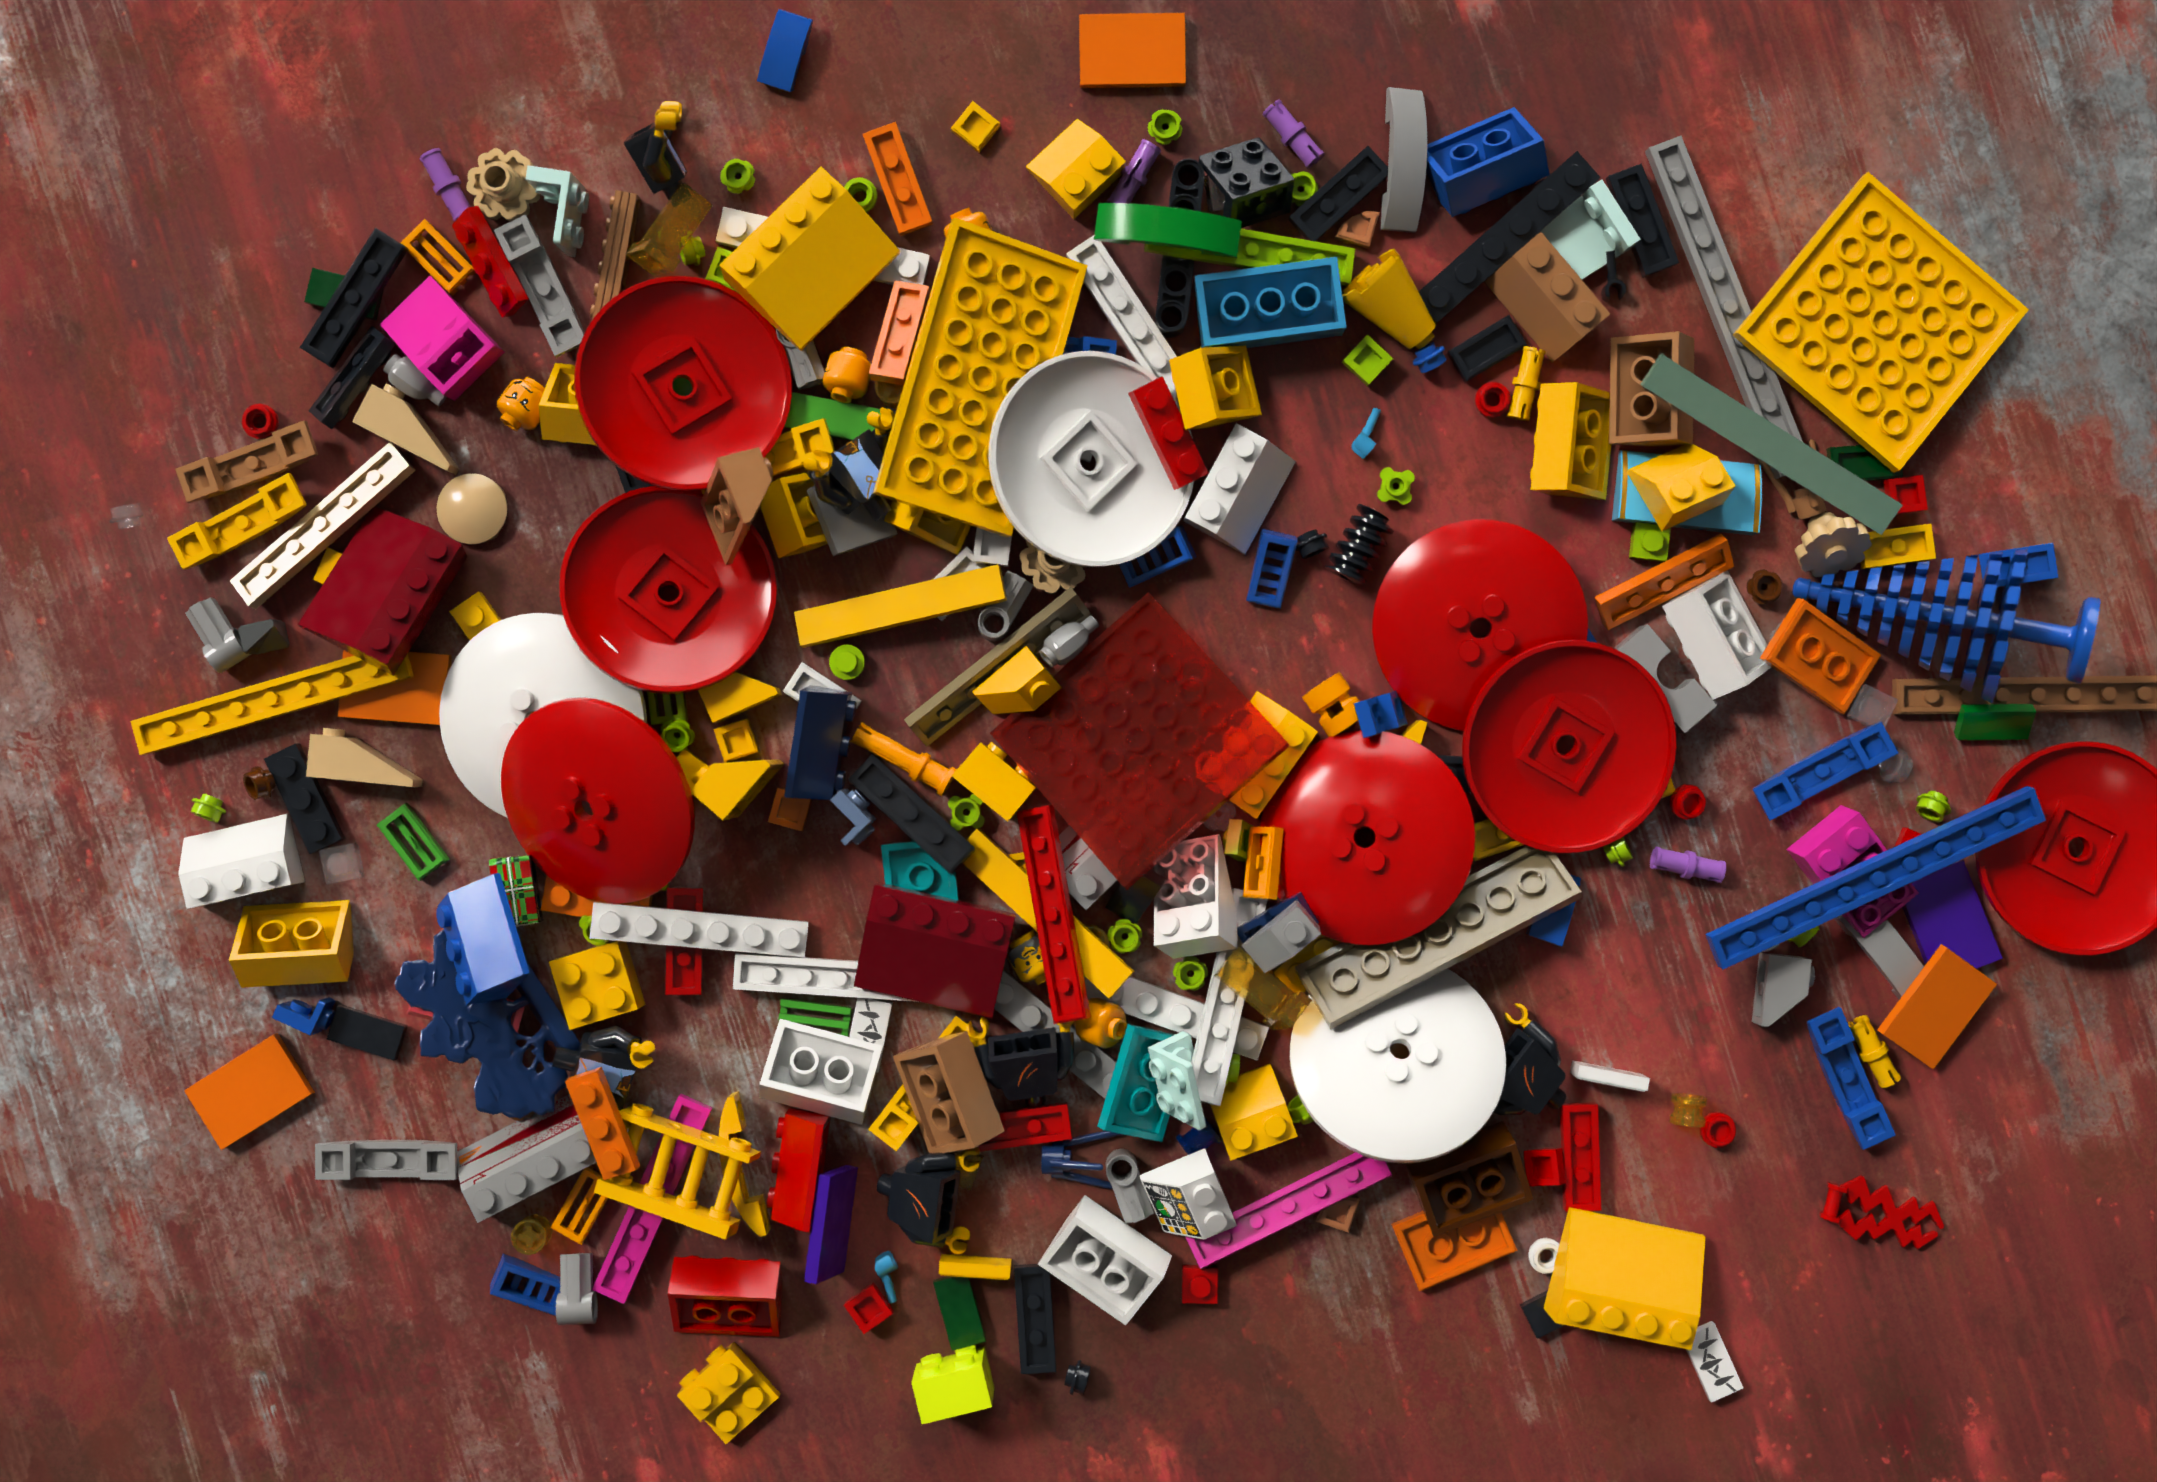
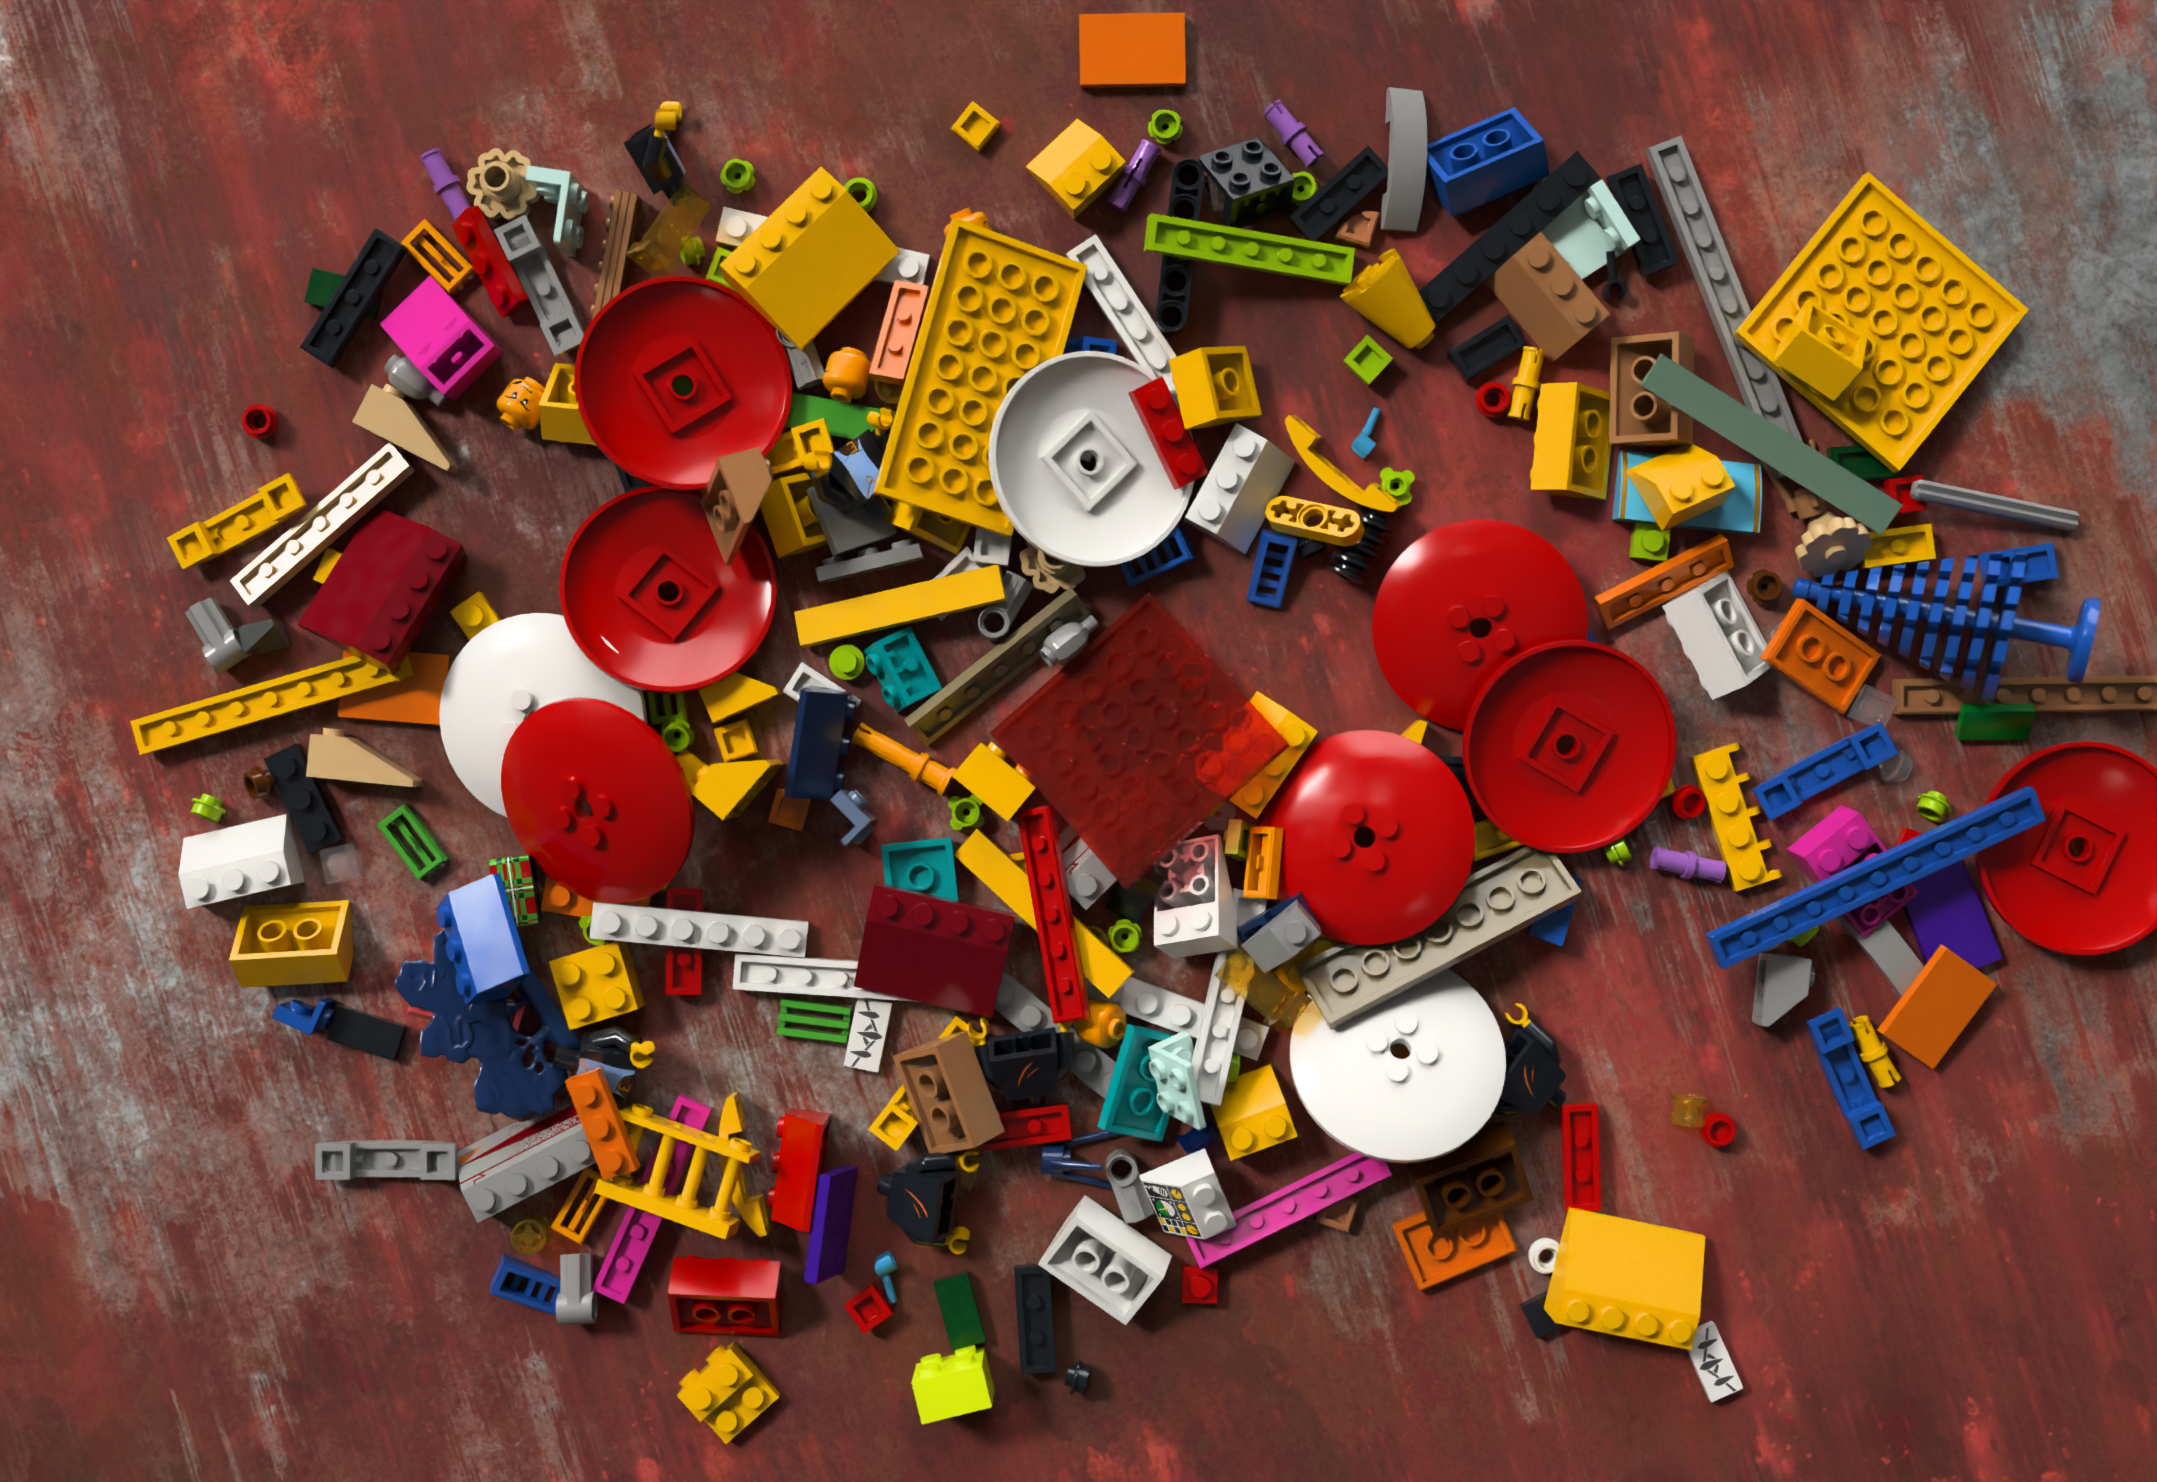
(127, 515): clear plate -> none
(248, 464): medium nougat slope -> none
(249, 1091): orange tile -> none
(352, 378): black plate -> none
(472, 508): tan dish -> none
(784, 50): blue slope -> none
(820, 1071): white slope -> none
(869, 561): none -> light grey plate
(897, 178): orange plate -> none
(901, 669): none -> teal bracket
(911, 814): black tile -> none
(975, 1266): yellow tile -> none
(1017, 685): yellow slope -> none
(1027, 958): yellow head -> none
(1168, 227): green slope -> none
(1197, 980): lime plate -> none
(1270, 304): dark azure slope -> none
(1298, 1111): lime plate -> none
(1306, 439): none -> yellow slope
(1324, 531): none -> yellow beam
(1327, 694): light orange wheel -> none
(1380, 714): blue slope -> none
(1429, 357): blue plate -> none
(1544, 1167): red plate -> none
(1609, 1076): white tile -> none
(1688, 700): light grey arch -> none
(1731, 818): none -> yellow hinge
(1821, 351): none -> yellow slope
(1894, 1215): red piece -> none
(1994, 505): none -> light grey axle

